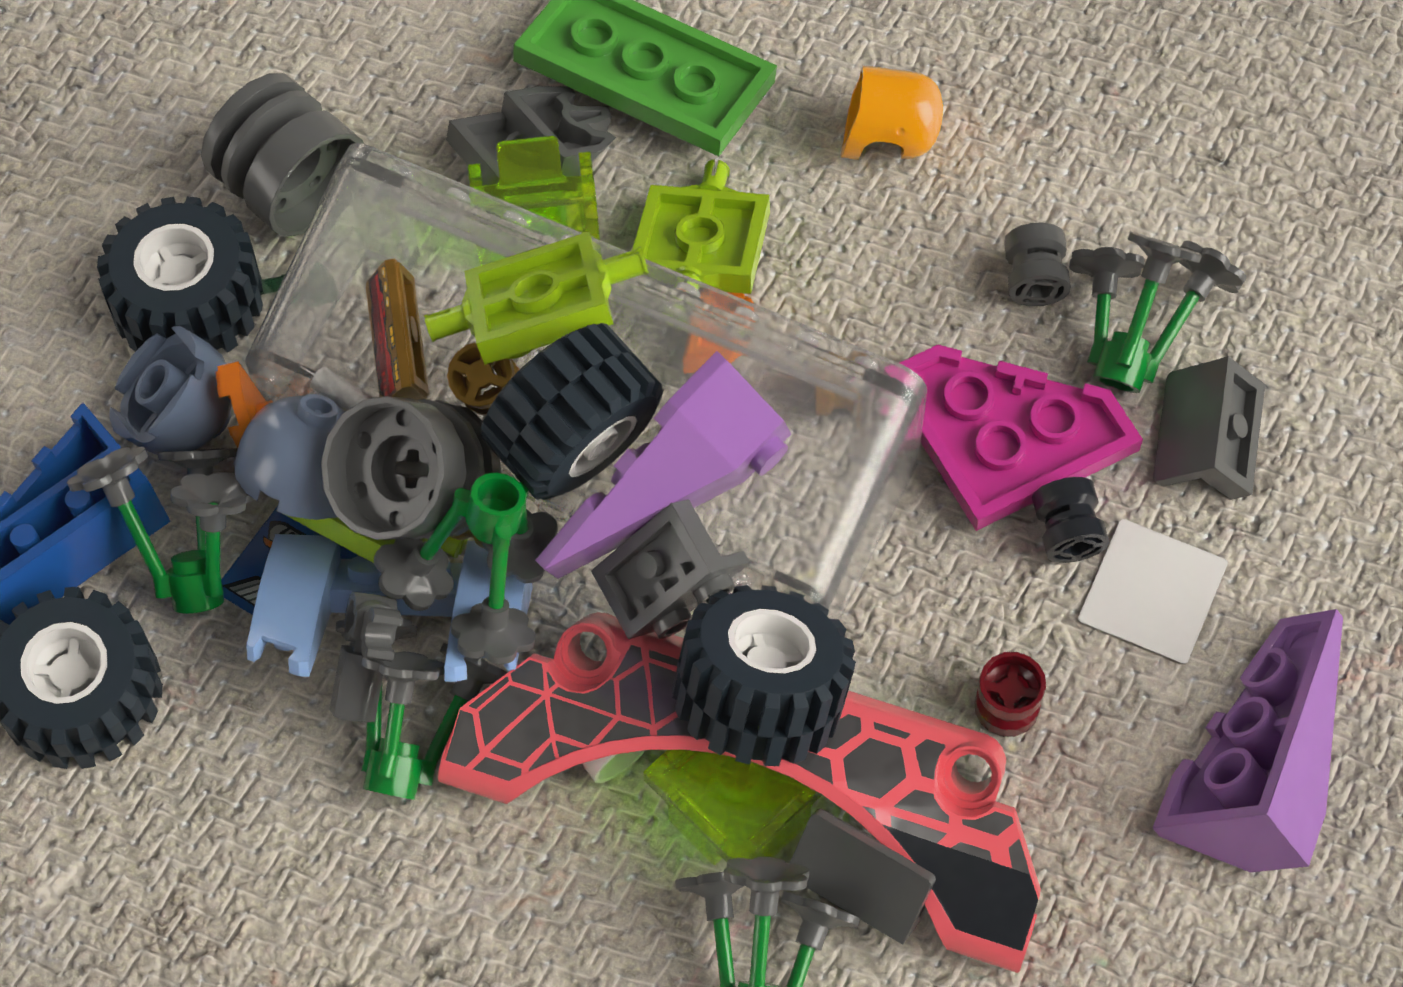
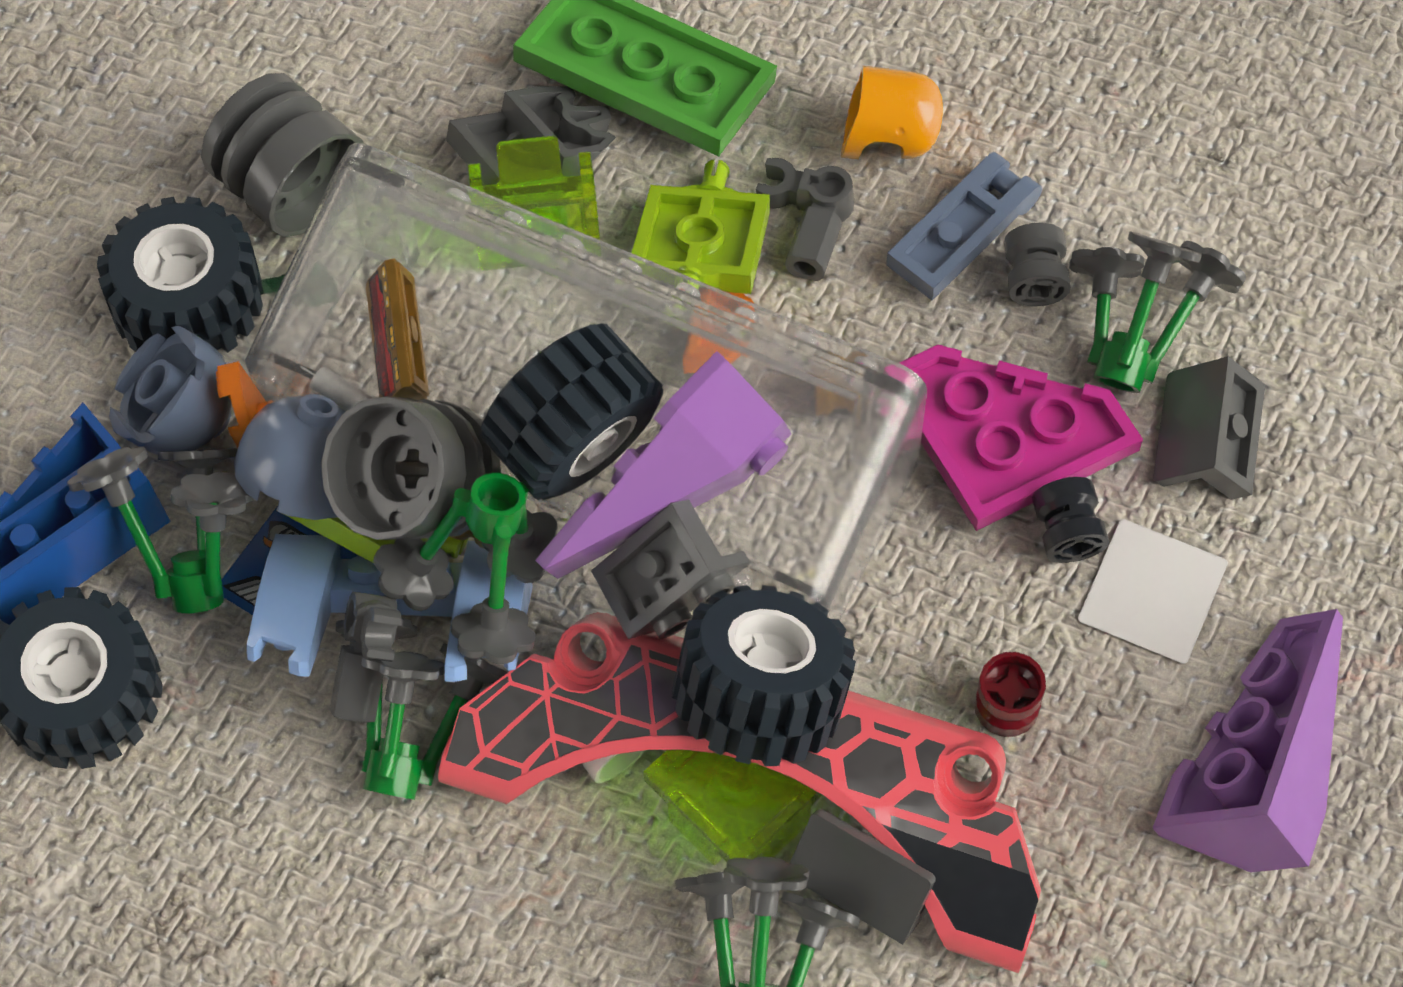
(469, 376): pearl gold wheel -> none
(536, 297): lime plate -> none
(826, 202): none -> dark grey bar
(962, 225): none -> sand blue plate

